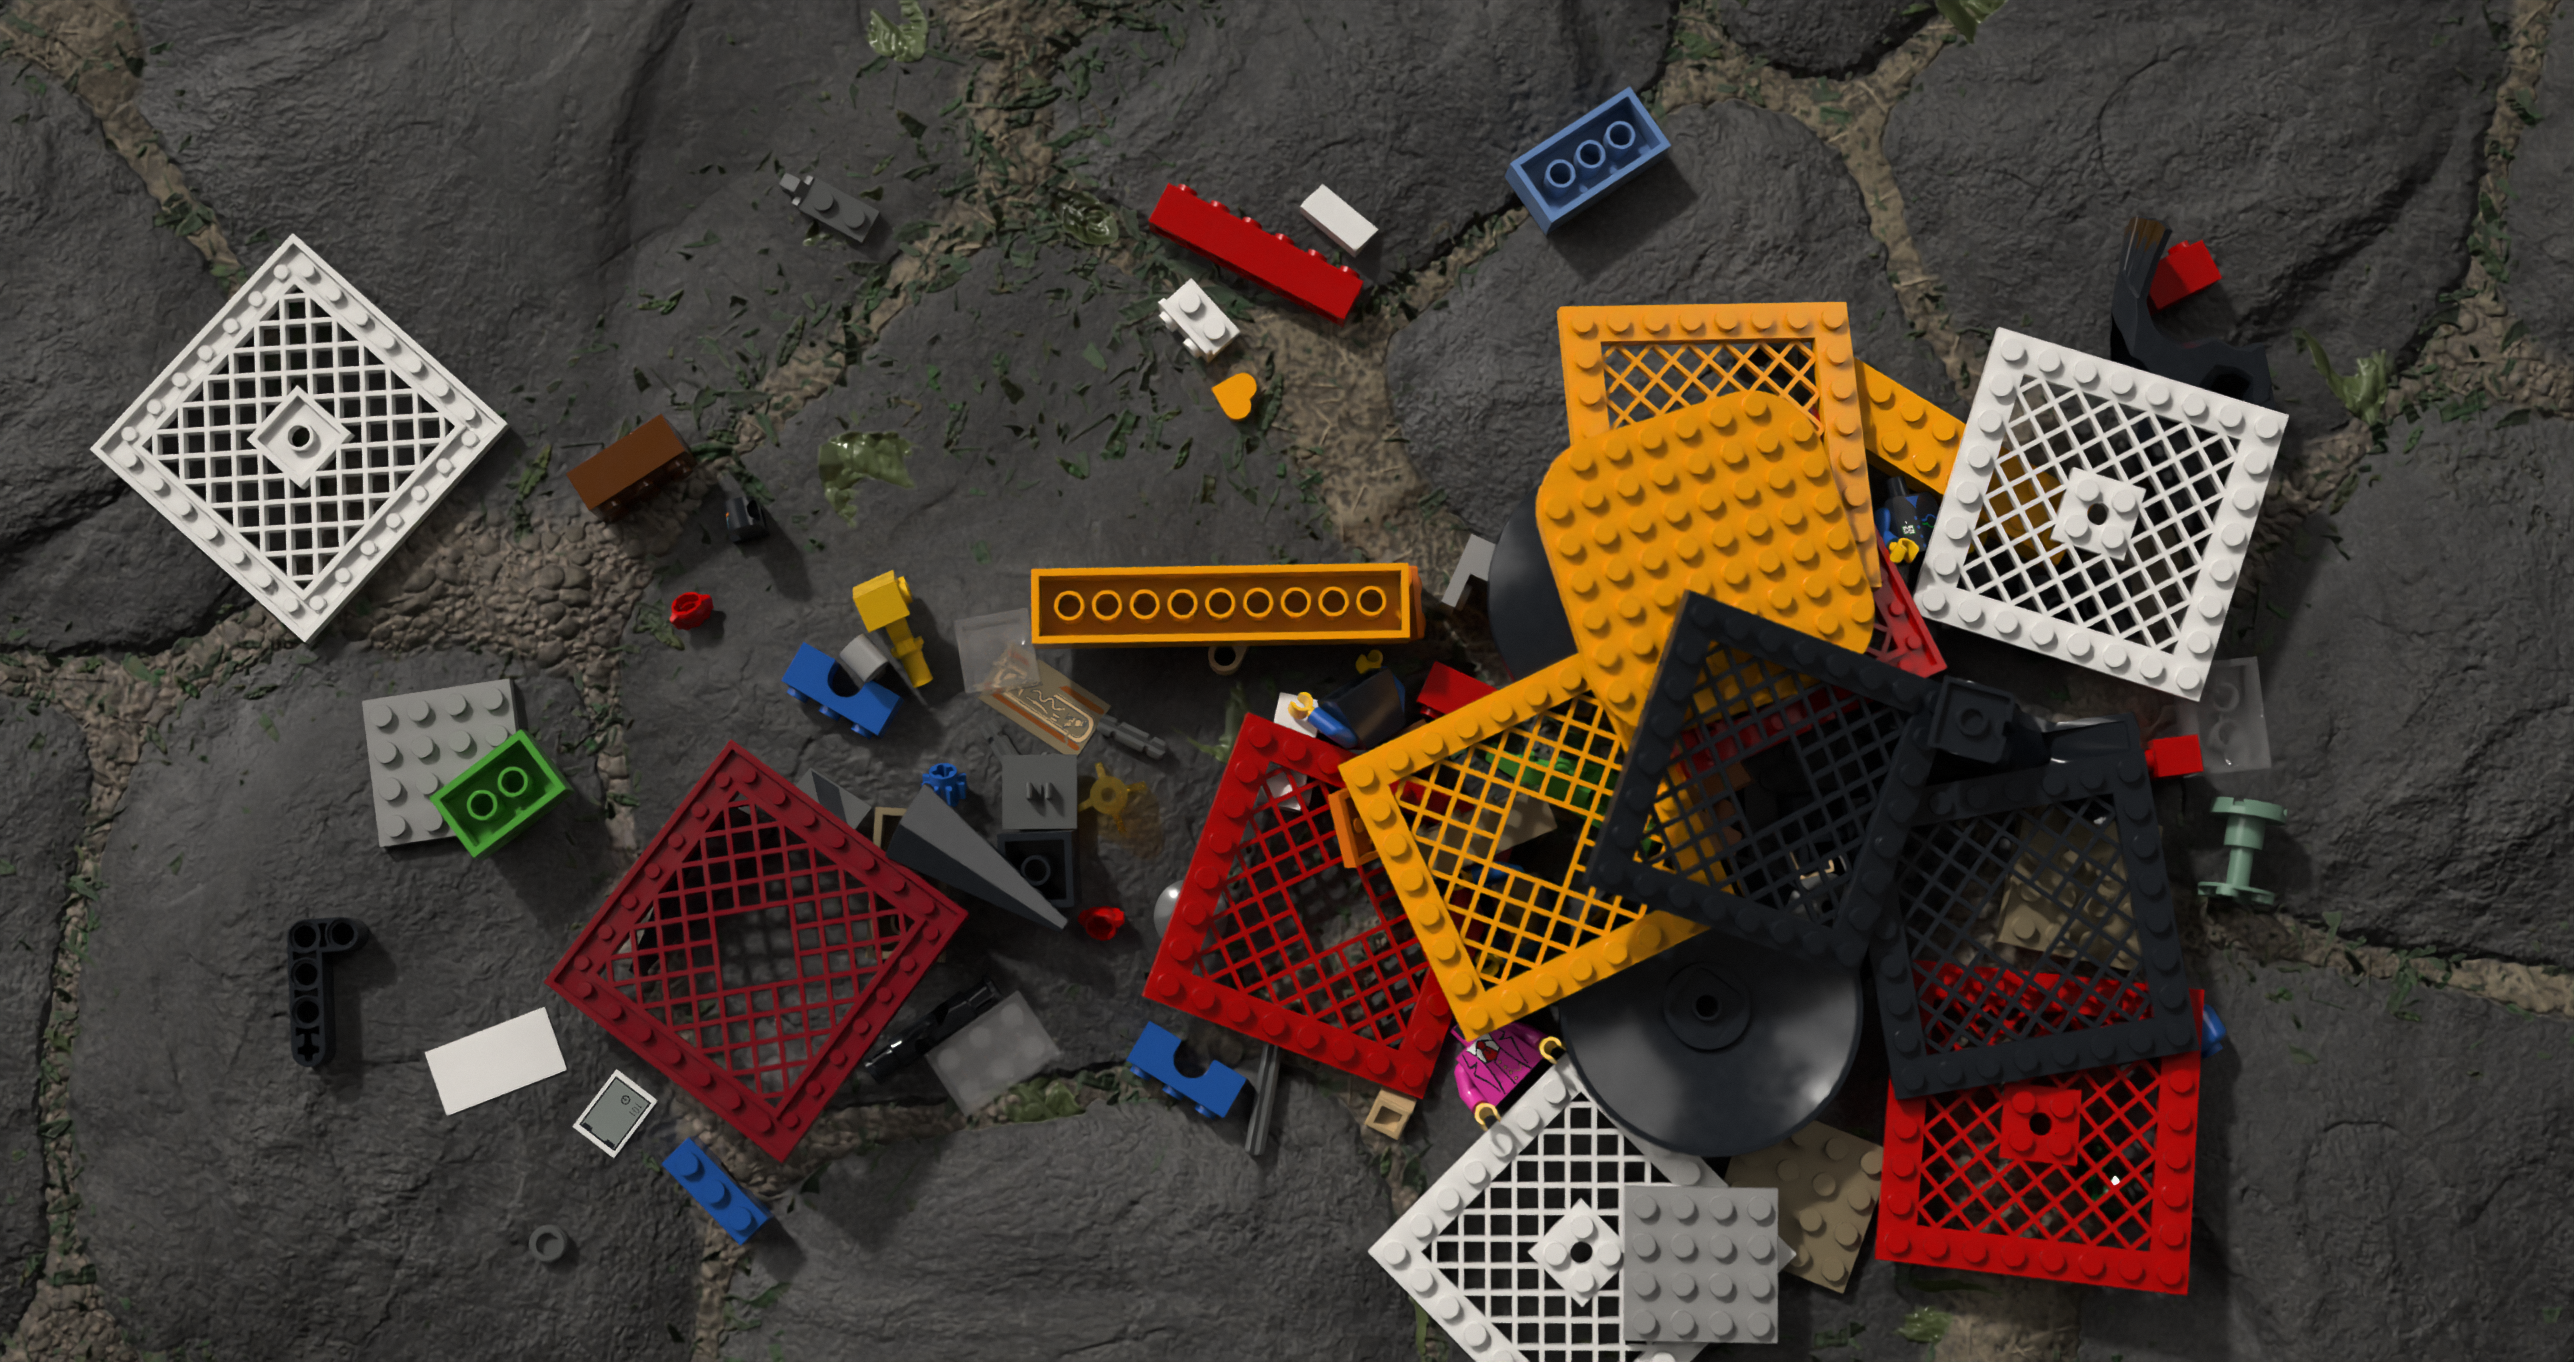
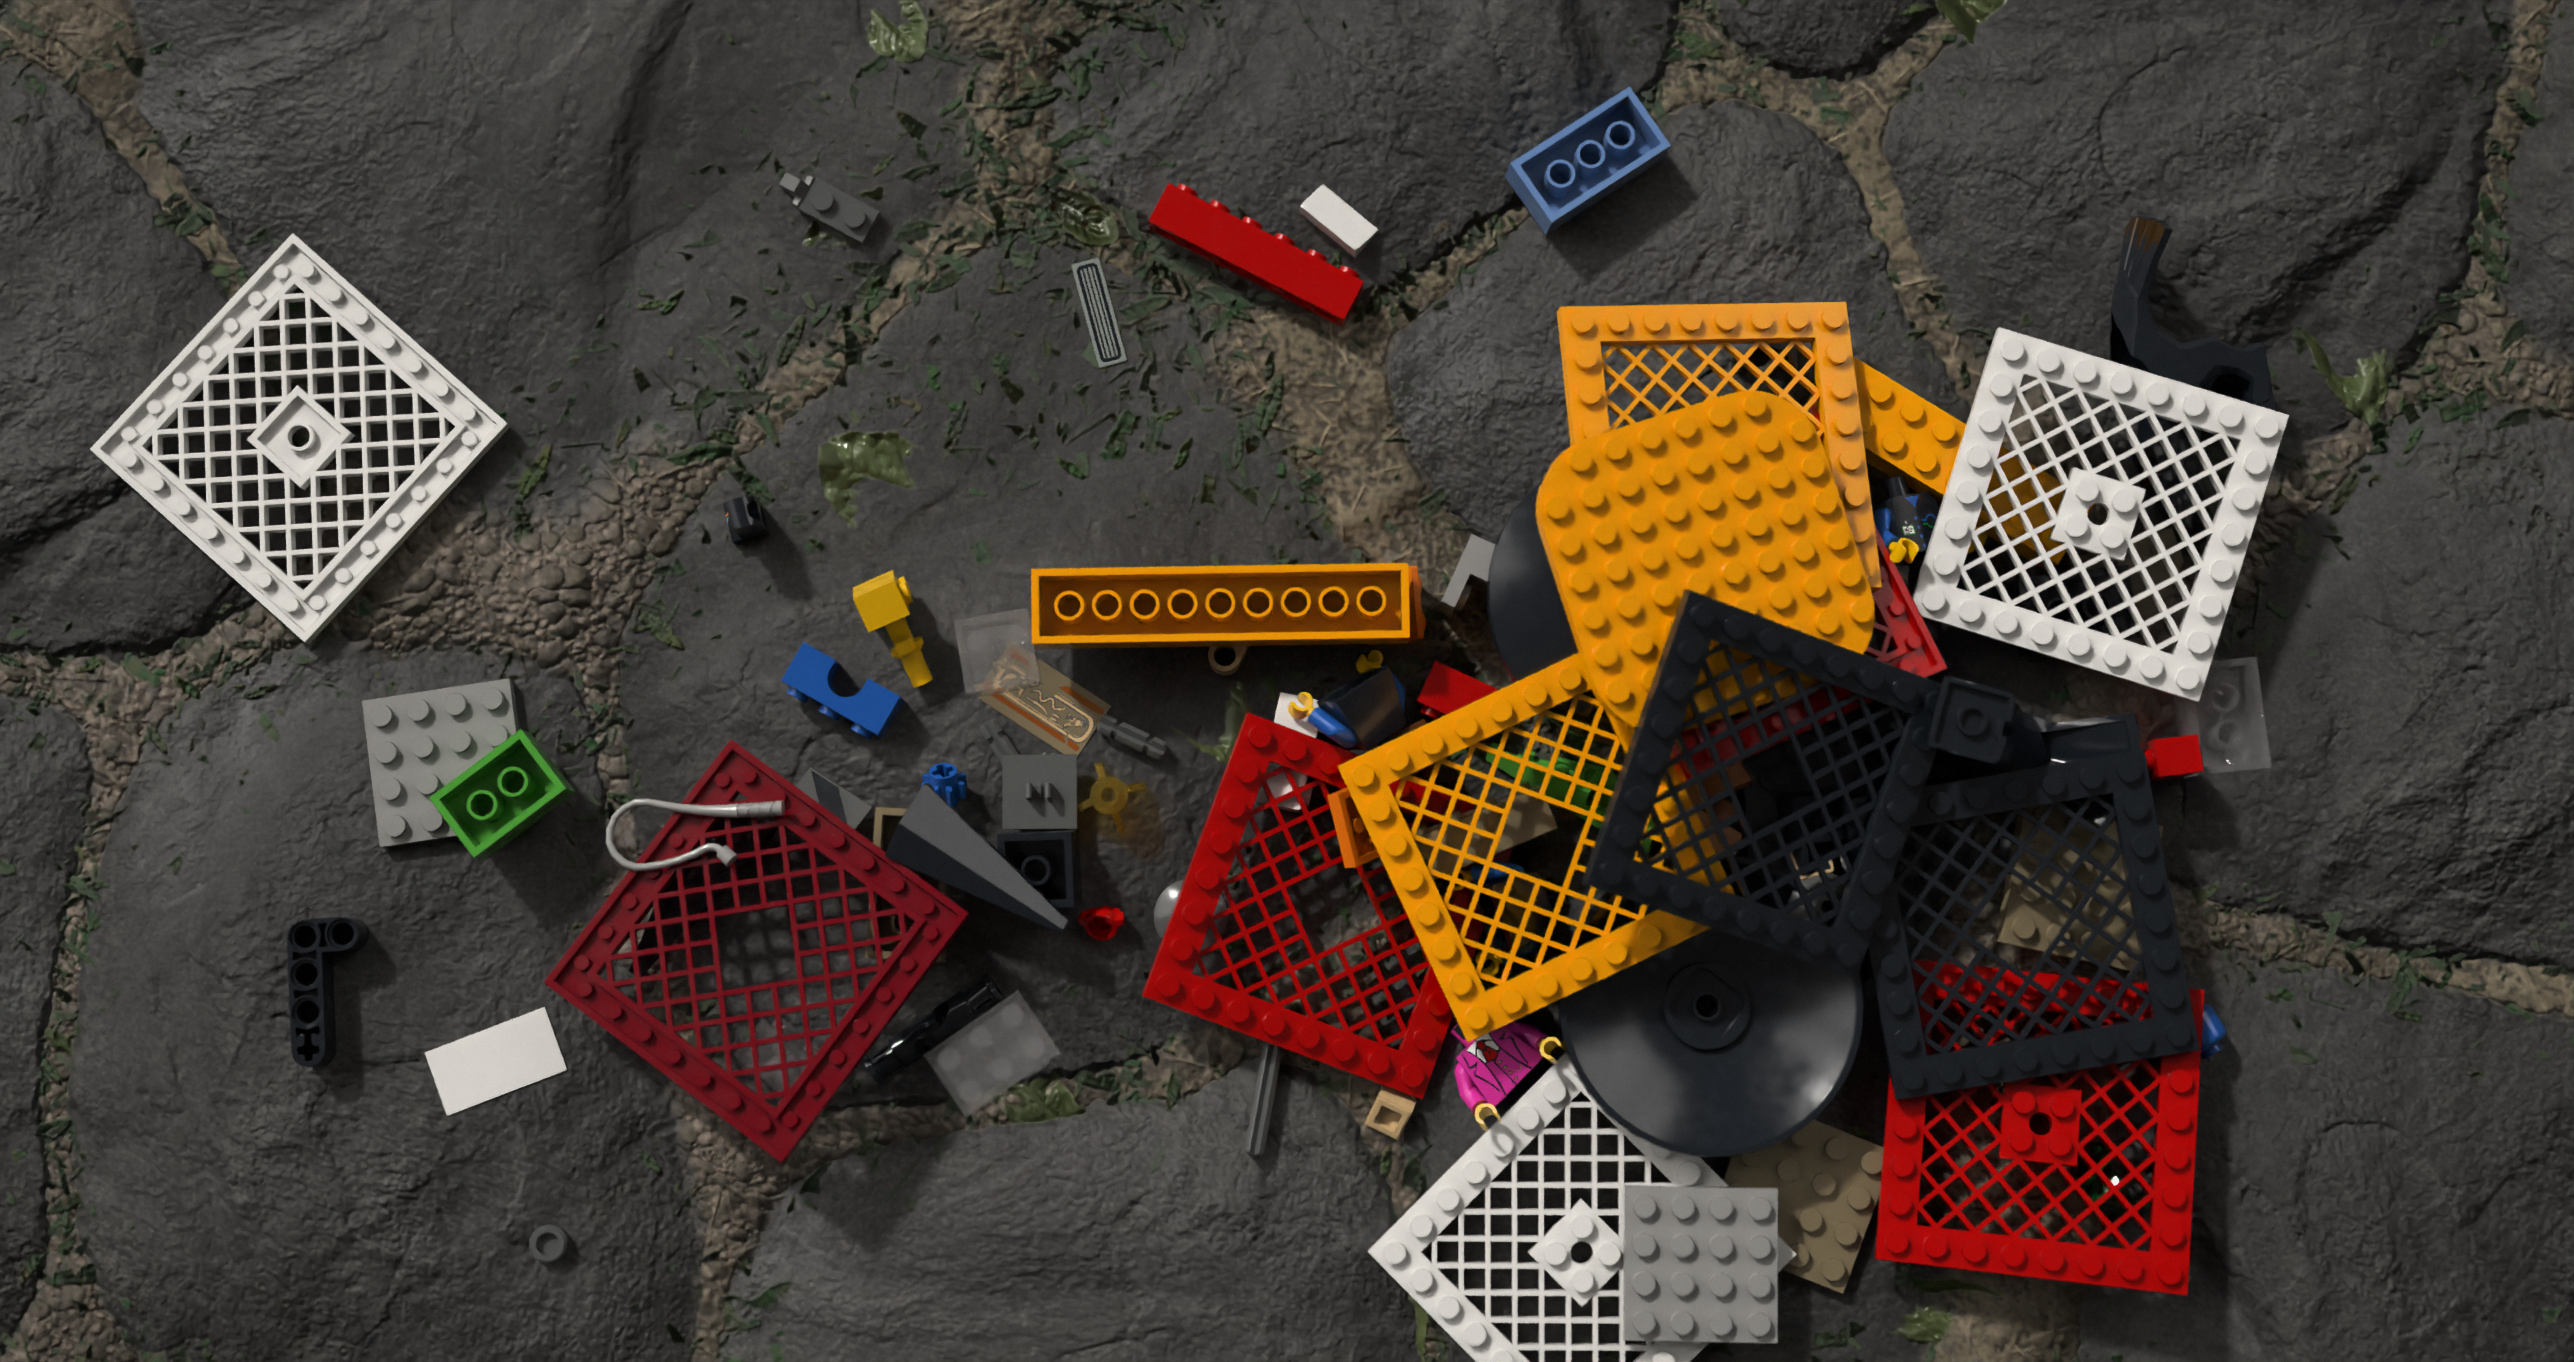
(615, 1113): sticker -> none
(632, 469): reddish brown brick -> none
(690, 610): red piece -> none
(723, 1198): blue arch -> none
(724, 853): none -> light grey piece
(865, 659): light grey piece -> none
(1099, 312): none -> sticker
(1155, 1057): blue arch -> none
(1198, 321): white bracket -> none
(1235, 396): light orange tile -> none
(2181, 275): red brick -> none
(2244, 836): sand green piece -> none

